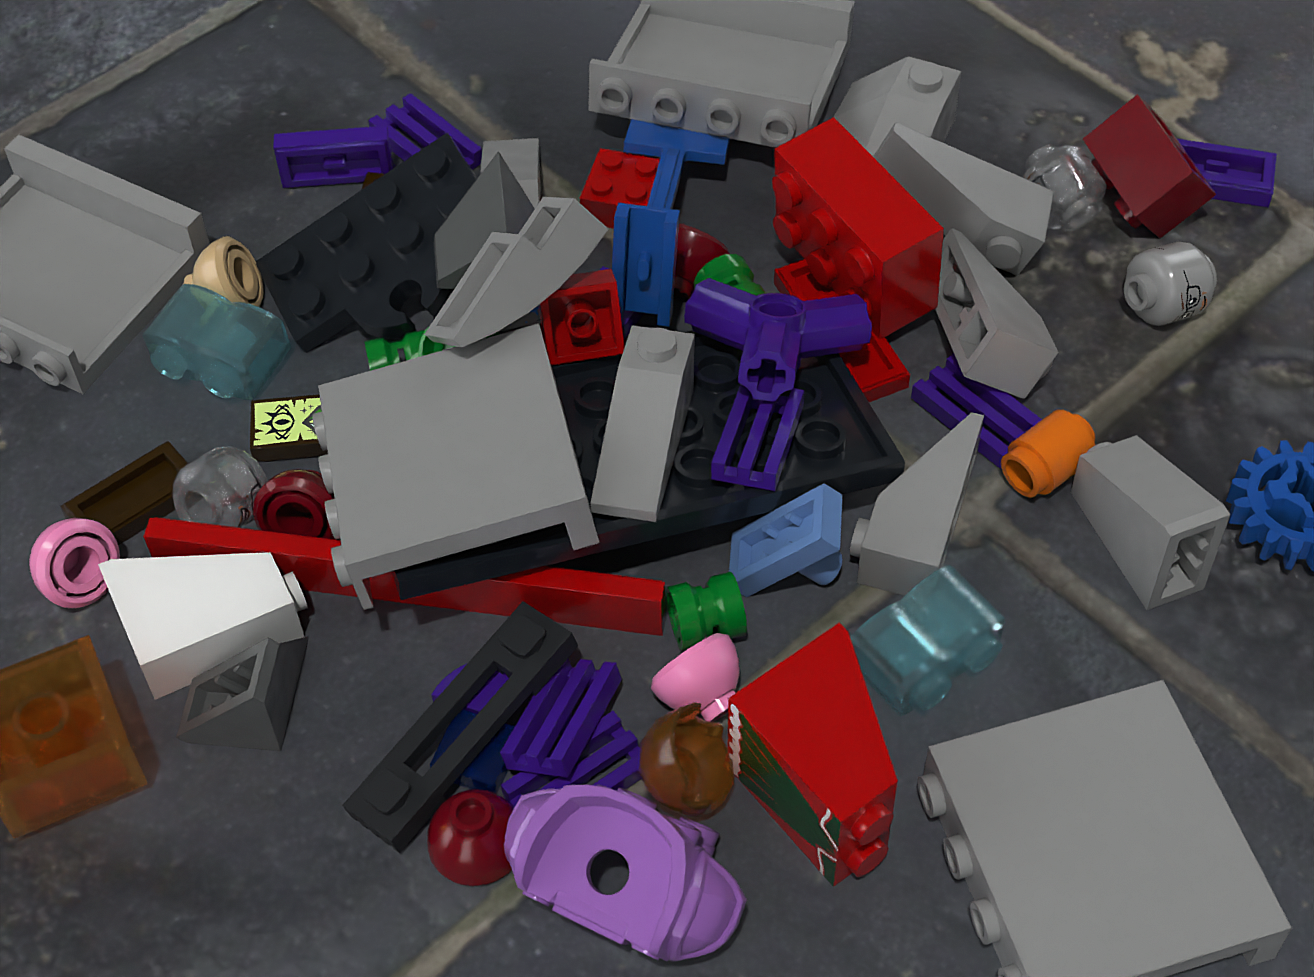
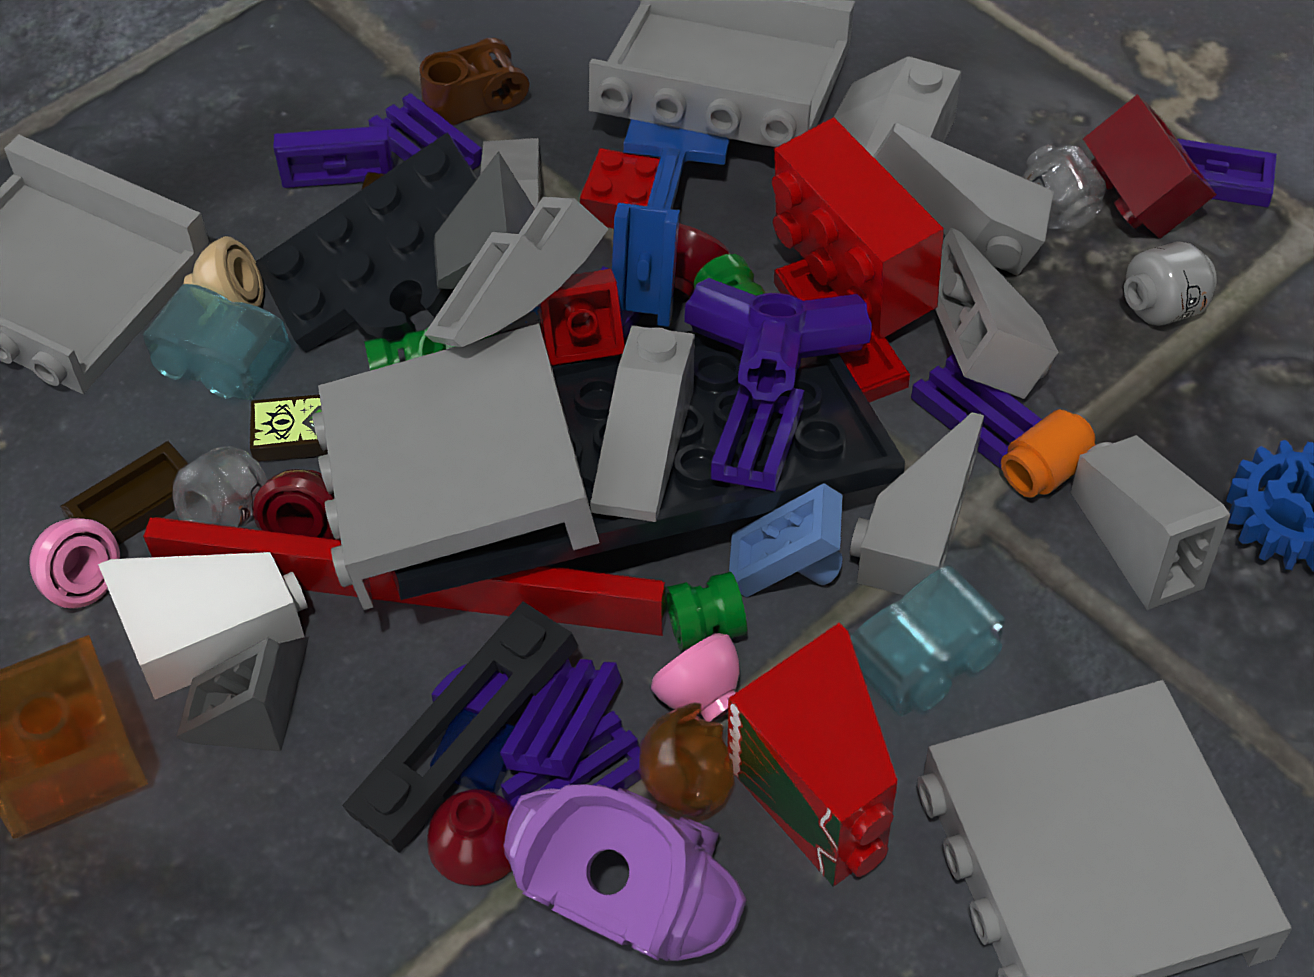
(466, 81): none -> reddish brown piece

